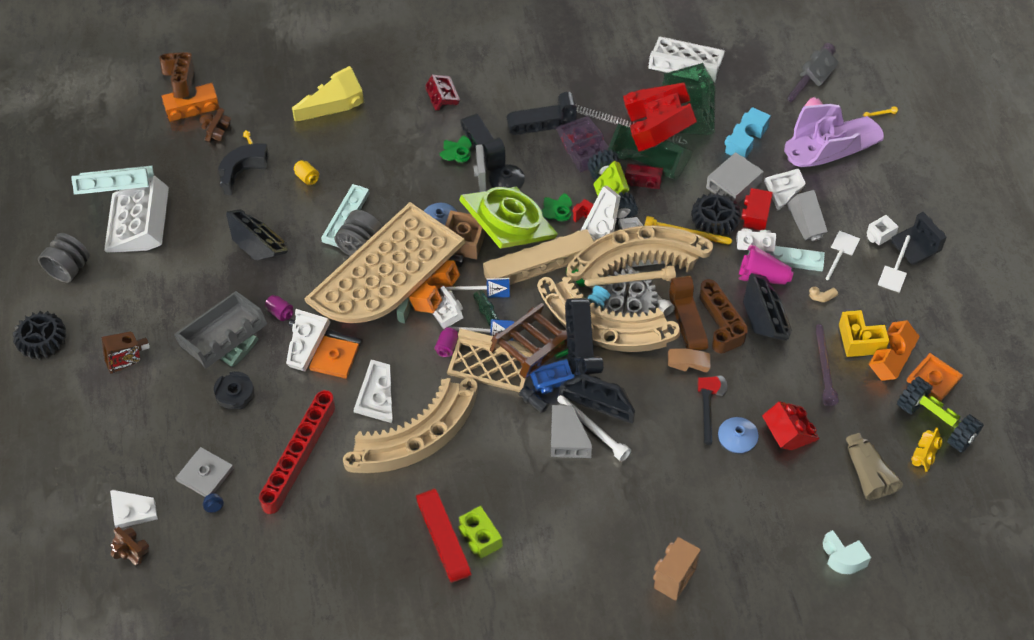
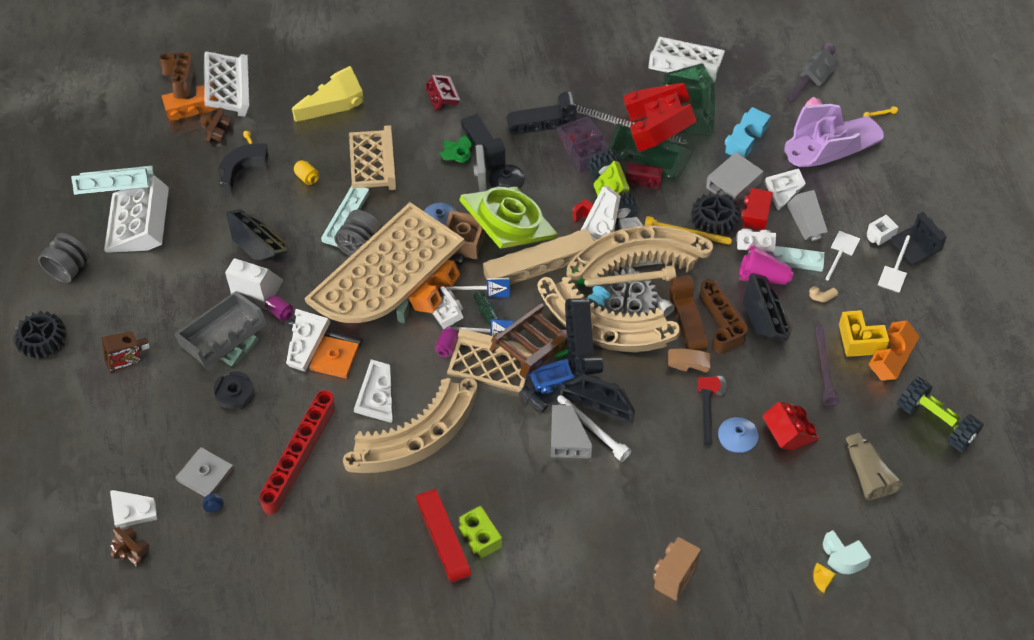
(239, 84): none -> white fence
(252, 281): none -> white slope
(387, 161): none -> tan fence
(557, 209): green plate -> none
(822, 577): none -> yellow tile
(931, 443): yellow hinge -> none
(937, 374): orange plate -> none

